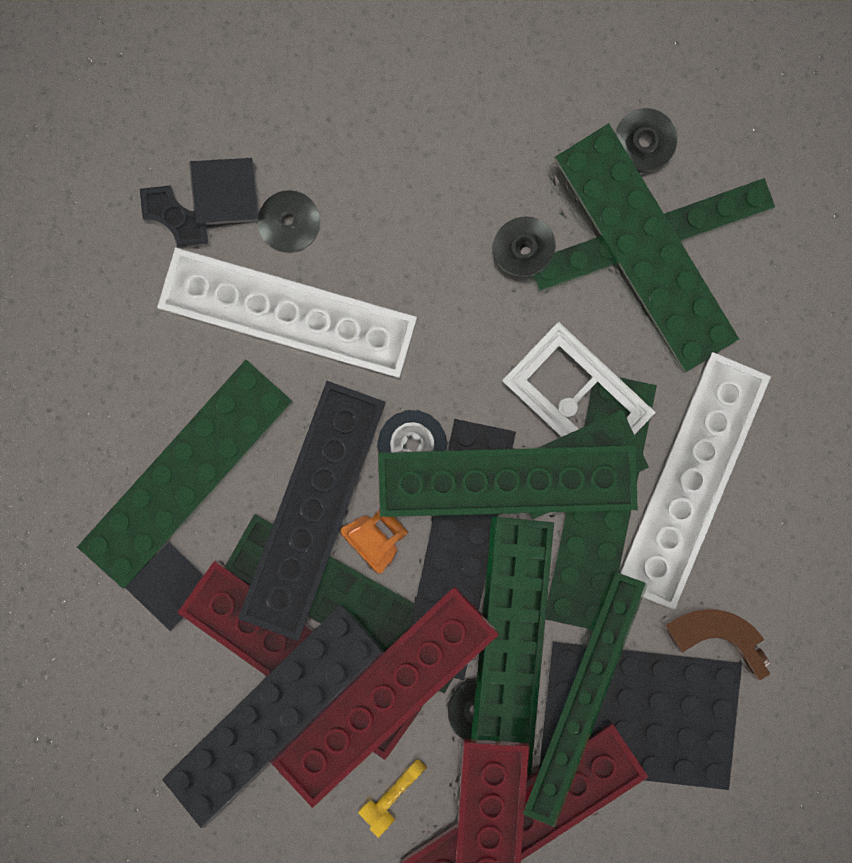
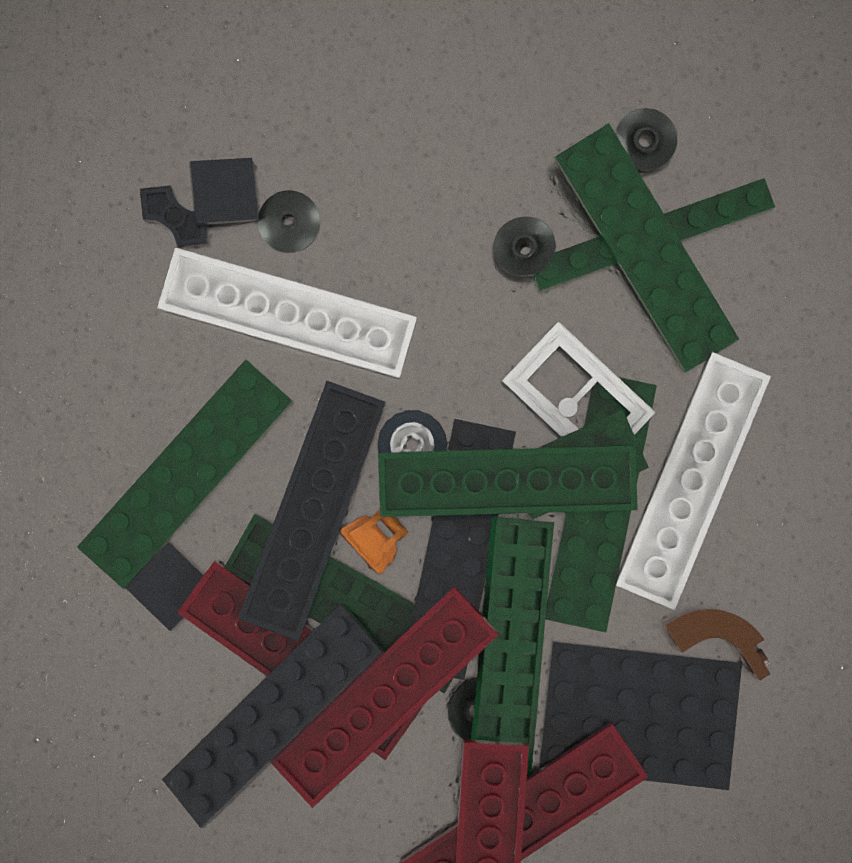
(377, 814): yellow brick -> none
(585, 699): dark green plate -> none

